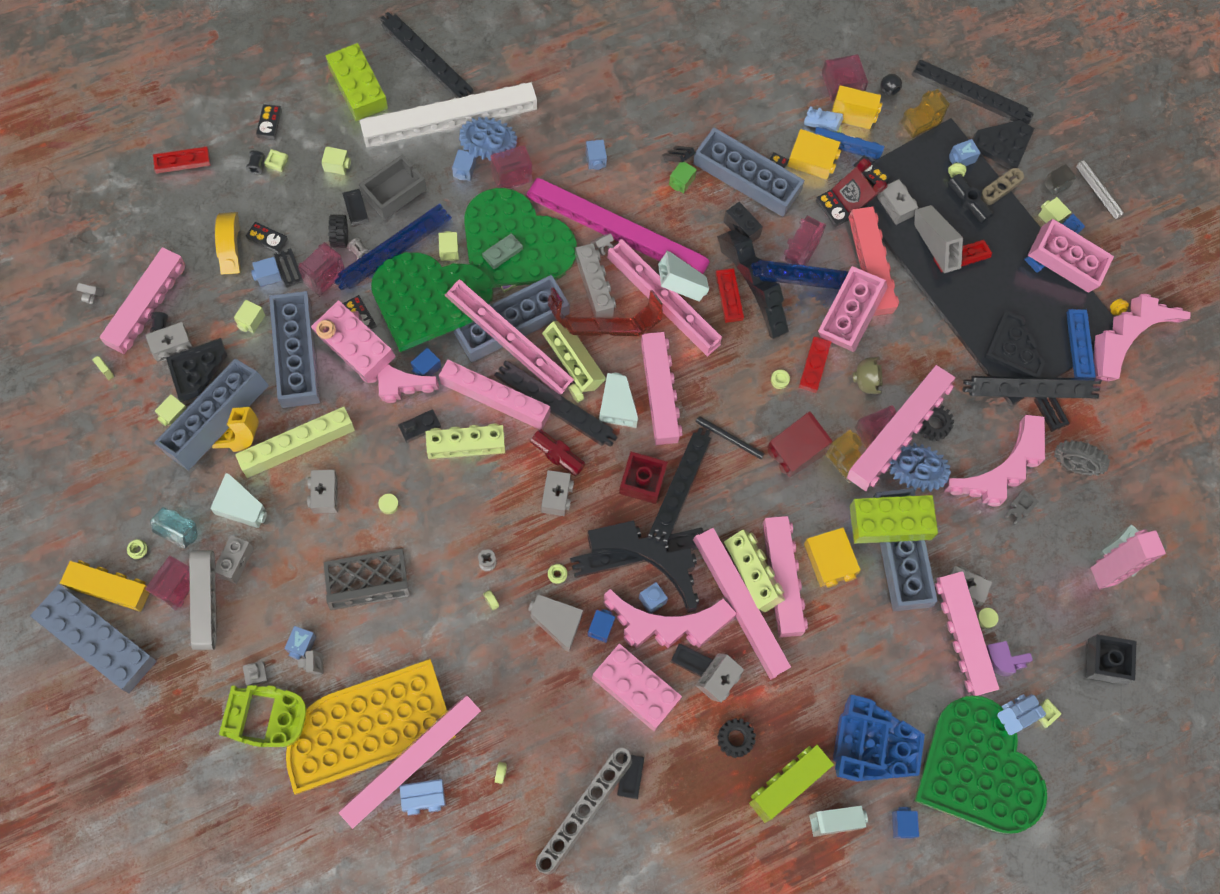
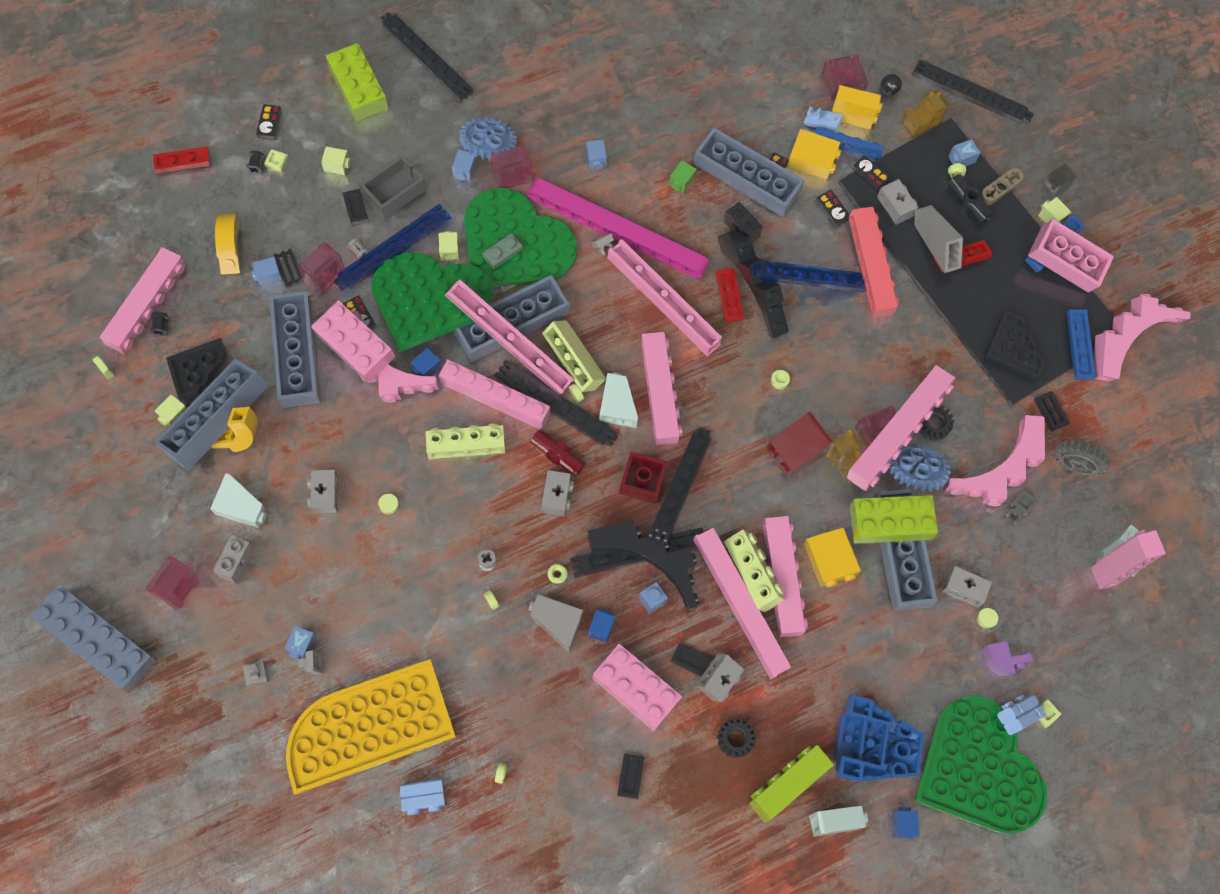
(89, 292): light grey tile -> none
(104, 585): yellow brick -> none
(133, 545): yellowish green plate -> none
(160, 339): light grey brick -> none
(174, 527): clear light blue brick -> none
(202, 599): light grey beam -> none
(249, 316): yellowish green brick -> none
(266, 237): tile -> none
(285, 719): lime slope -> none
(295, 442): yellowish green brick -> none
(325, 324): light nougat plate -> none
(338, 231): black tyre -> none
(366, 594): dark grey fence -> none
(409, 761): bright pink tile -> none
(419, 425): black hinge -> none
(448, 114): white brick -> none
(583, 821): light grey beam -> none
(588, 326): clear red windscreen -> none
(594, 281): light grey brick -> none
(668, 630): bright pink arch -> none
(677, 154): black tile -> none
(681, 277): light aqua slope -> none
(729, 437): black bar -> none
(805, 241): clear pink container -> none
(814, 364): red plate -> none
(853, 309): bright pink brick -> none
(855, 190): dark red flag -> none
(869, 376): olive cylinder -> none
(967, 634): bright pink brick -> none
(1004, 142): black plate -> none
(1032, 387): black hinge -> none
(1100, 189): light grey axle -> none
(1111, 659): black brick -> none
(1119, 306): yellow plate -> none

